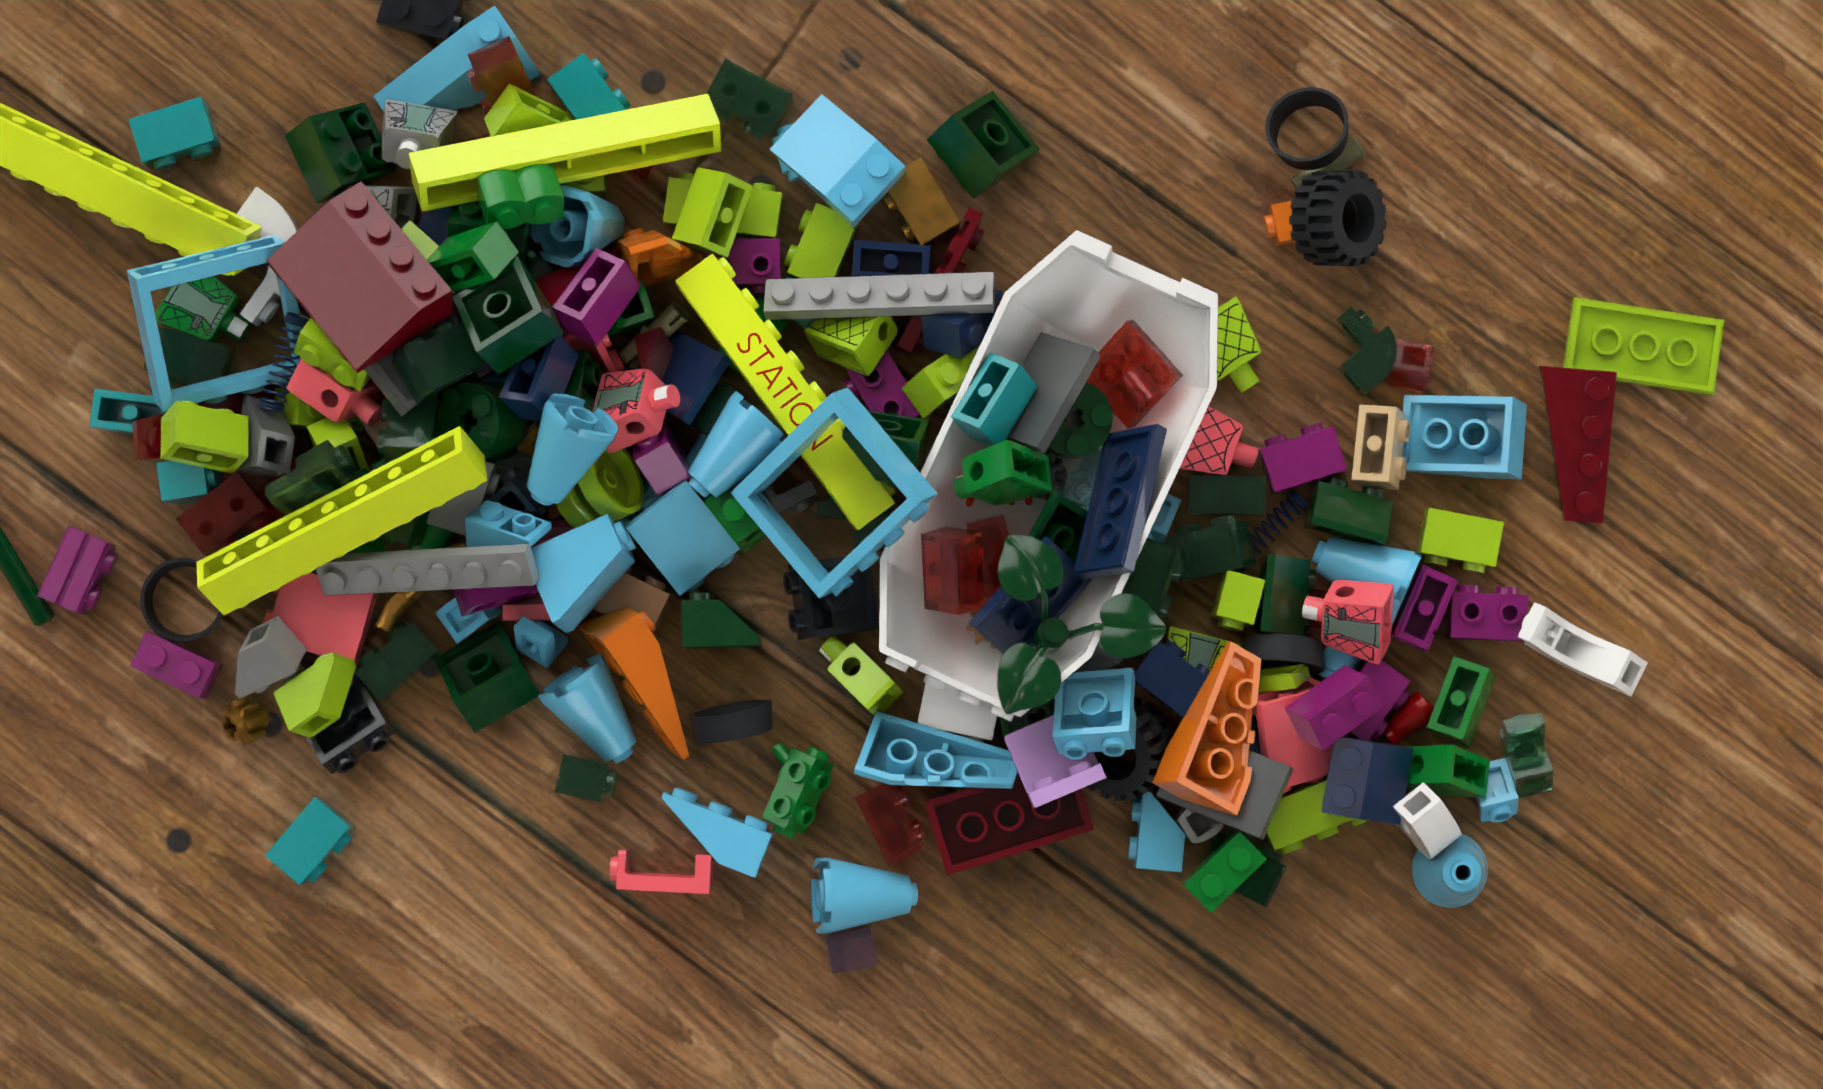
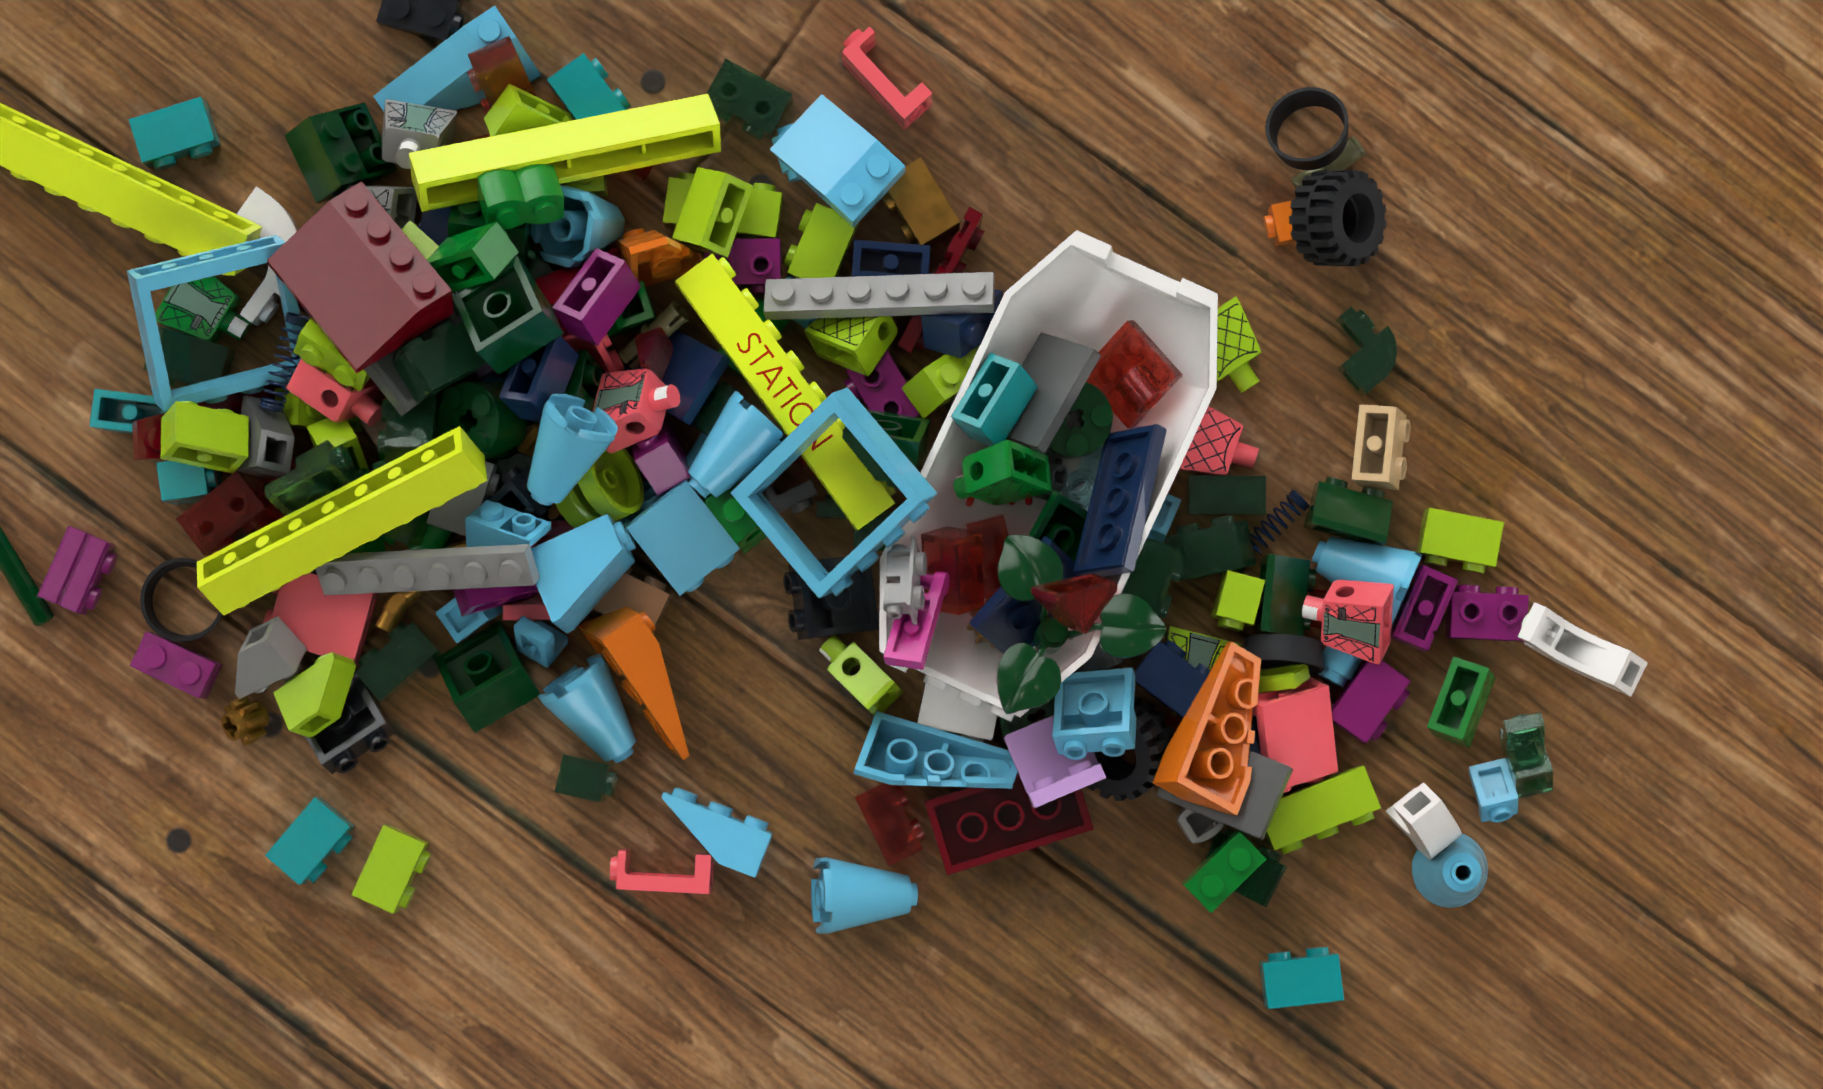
(391, 869): none -> lime brick
(713, 625): dark green slope -> none
(732, 721): black tyre -> none
(797, 789): green brick -> none
(851, 949): panel -> none
(900, 108): none -> coral panel
(908, 595): none -> light grey hinge
(910, 643): none -> dark pink plate
(982, 144): dark green slope -> none
(1076, 600): none -> clear red slope
(1158, 837): medium azure slope -> none
(1301, 979): none -> teal brick
(1302, 458): magenta brick -> none
(1334, 707): magenta brick -> none
(1366, 779): dark blue slope -> none
(1409, 718): red cone -> none
(1411, 365): clear red slope -> none
(1436, 768): green torso -> none
(1465, 435): medium azure slope -> none
(1580, 429): dark red wing -> none
(1644, 345): lime tile -> none

